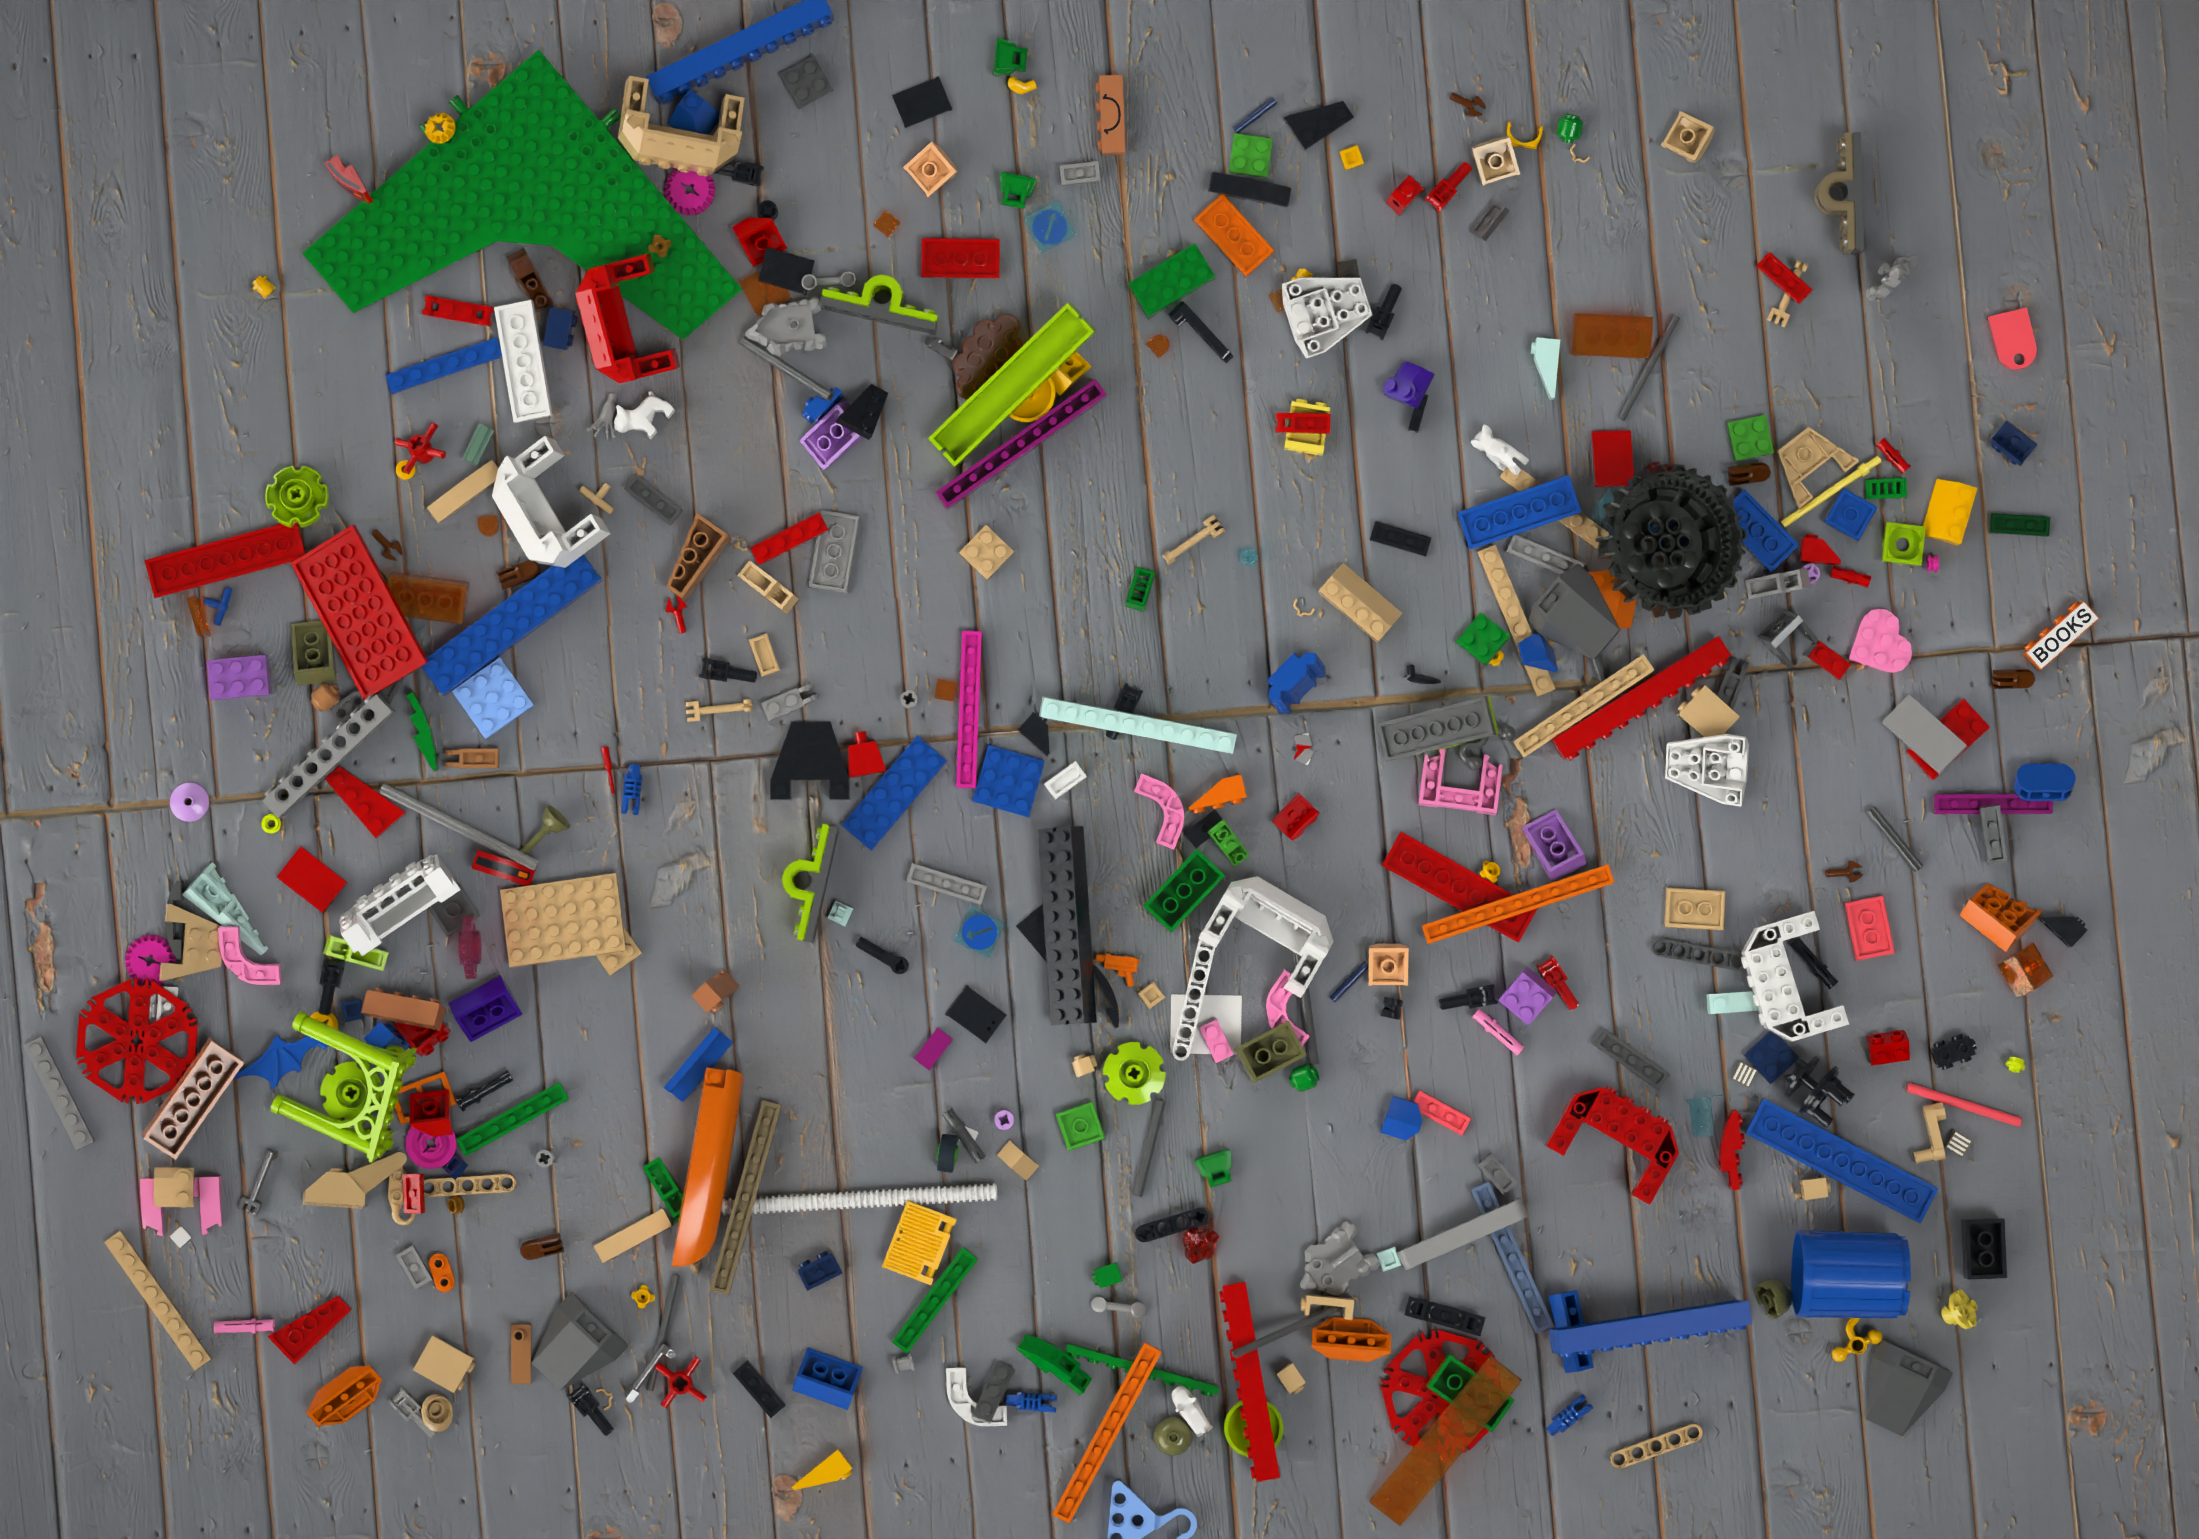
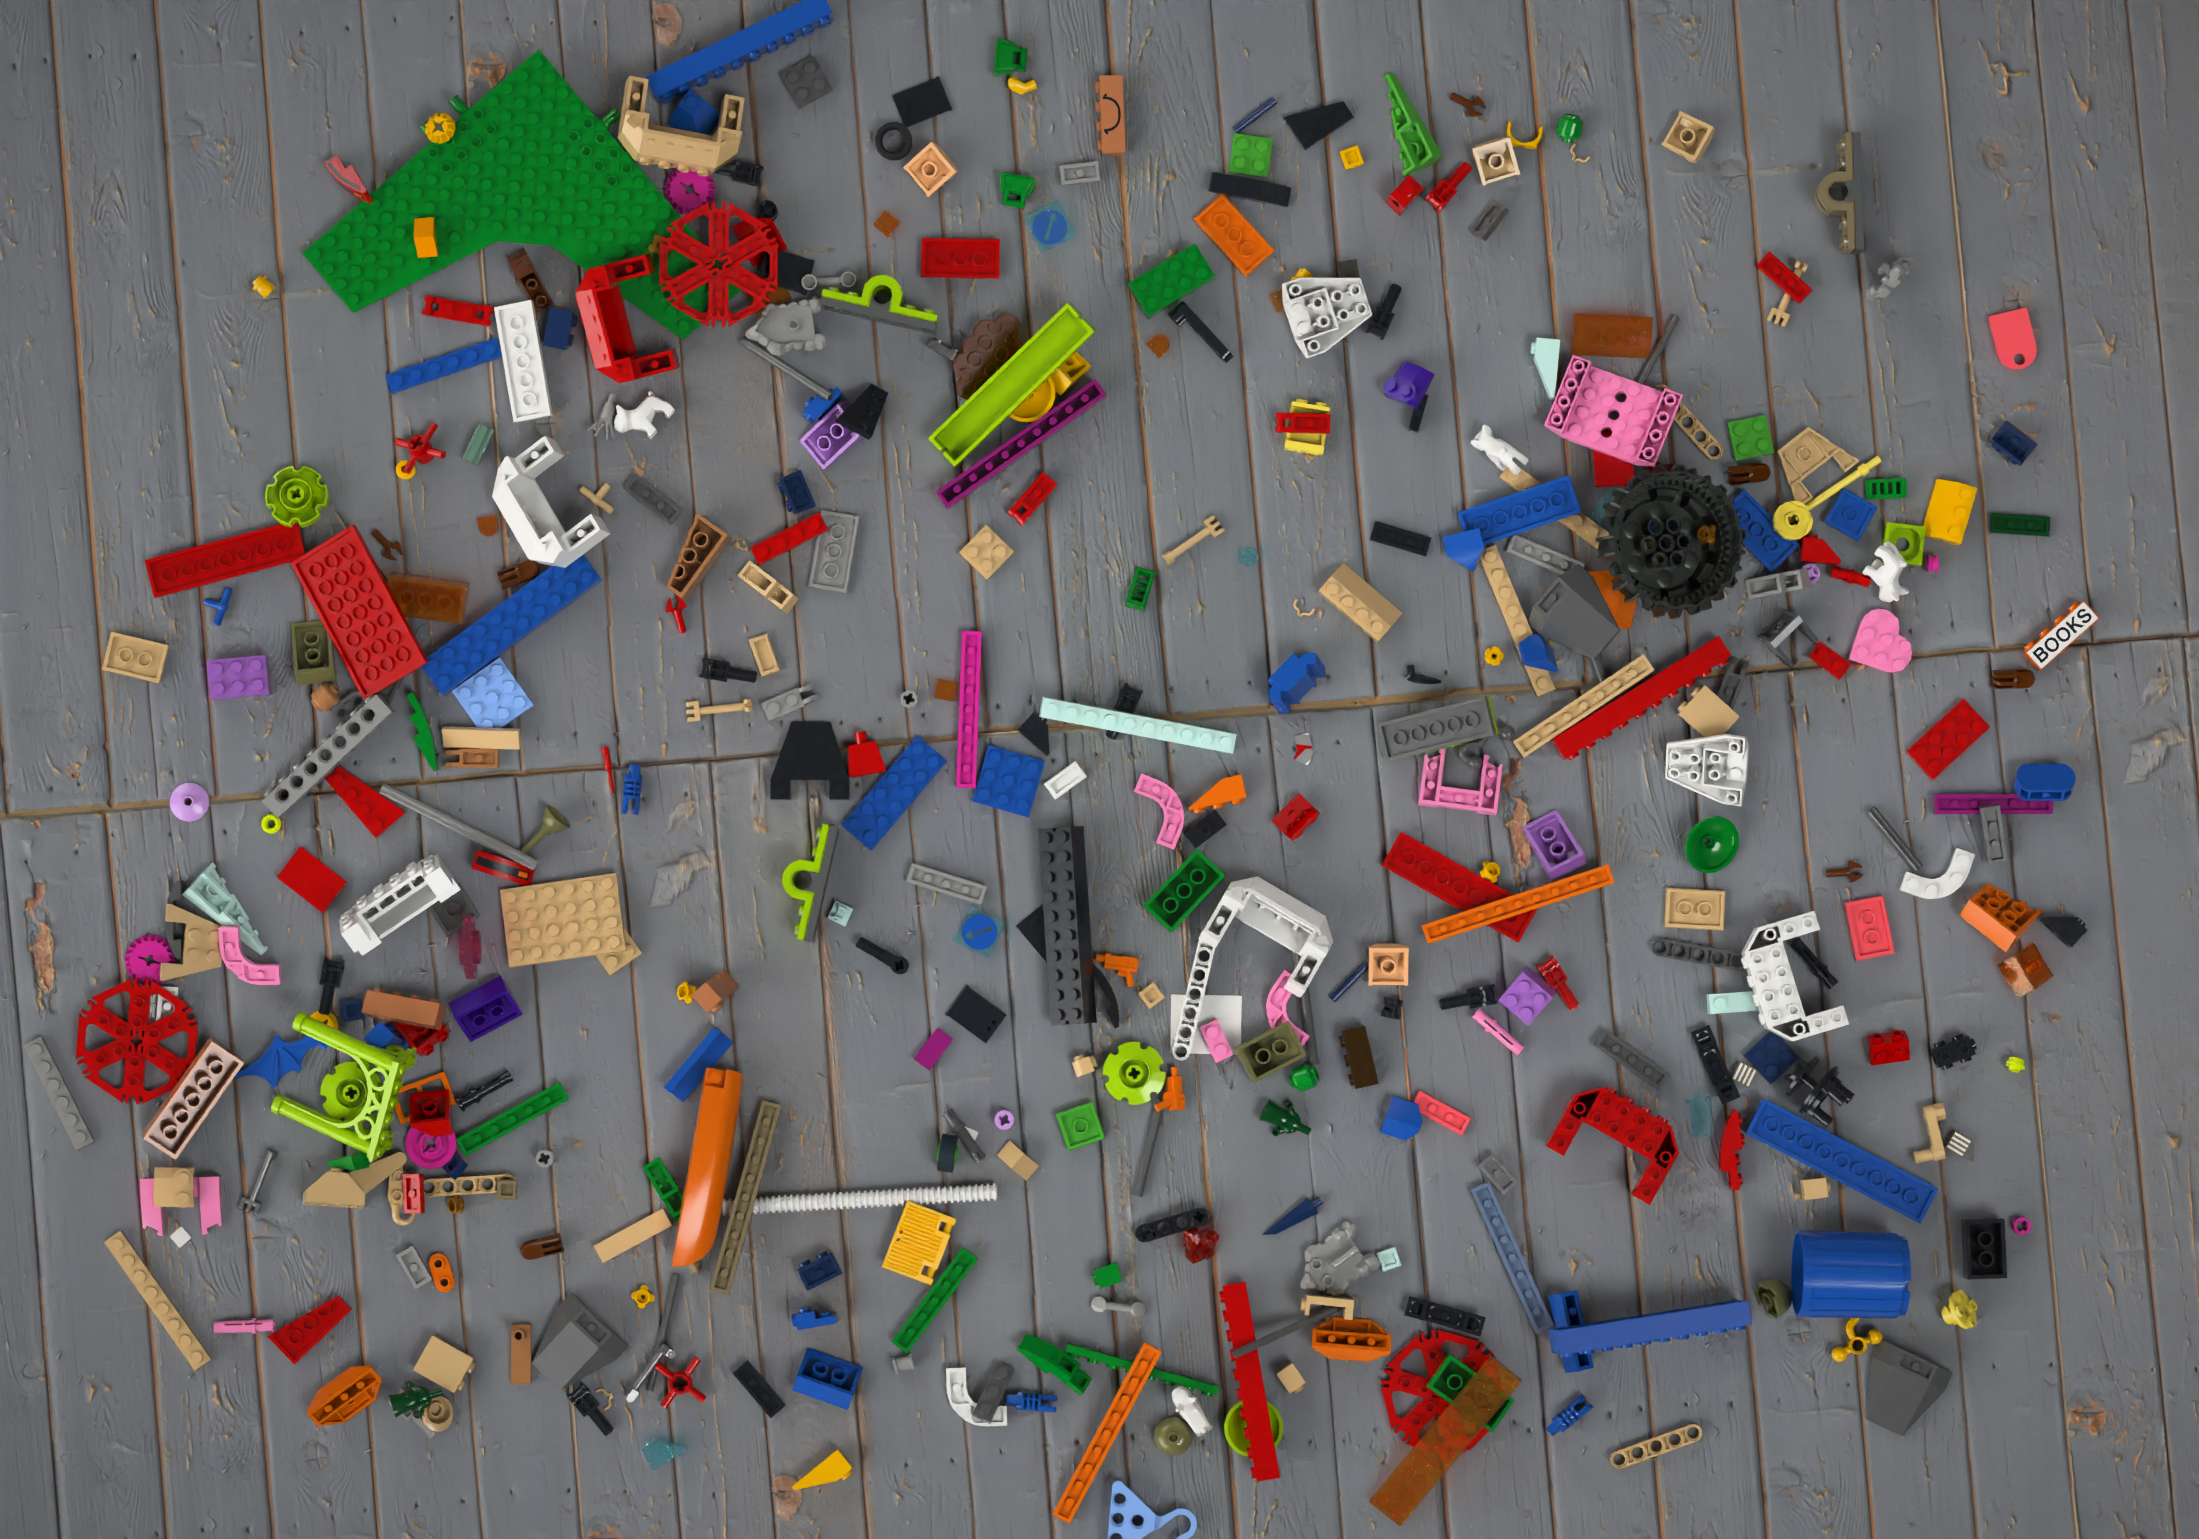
(135, 657): none -> tan plate
(198, 617): clear orange tile -> none
(340, 949): lime slope -> none
(350, 1162): none -> green slope
(418, 1398): none -> dark green piece
(425, 237): none -> light orange slope
(463, 492): tan slope -> none
(481, 738): none -> tan tile
(507, 1189): none -> dark tan tile
(662, 1451): none -> clear light blue slope
(685, 991): none -> yellow plate
(734, 273): none -> red plate
(796, 492): none -> dark blue bracket
(808, 1318): none -> blue plate
(908, 141): none -> black tyre
(1032, 498): none -> red plate
(1174, 1096): none -> orange piece
(1213, 1164): green piece -> none
(1228, 843): bright green slope -> none
(1288, 1121): none -> dark green piece
(1298, 1214): none -> dark blue bar
(1358, 1057): none -> dark brown brick
(1415, 141): none -> bright green wedge
(1462, 1234): light grey beam -> none
(1465, 547): none -> blue slope
(1483, 639): green plate -> none
(1588, 398): none -> bright pink slope
(1696, 427): none -> tan beam
(1706, 534): none -> pearl gold plate
(1715, 1065): none -> black slope
(1717, 850): none -> green dish
(1795, 531): none -> light yellow plate
(1887, 573): none -> white animal
(1893, 455): red pin -> none
(1924, 734): light grey tile -> none
(1944, 885): none -> white plate
(1963, 1104): coral piece -> none
(2020, 1219): none -> dark pink bush

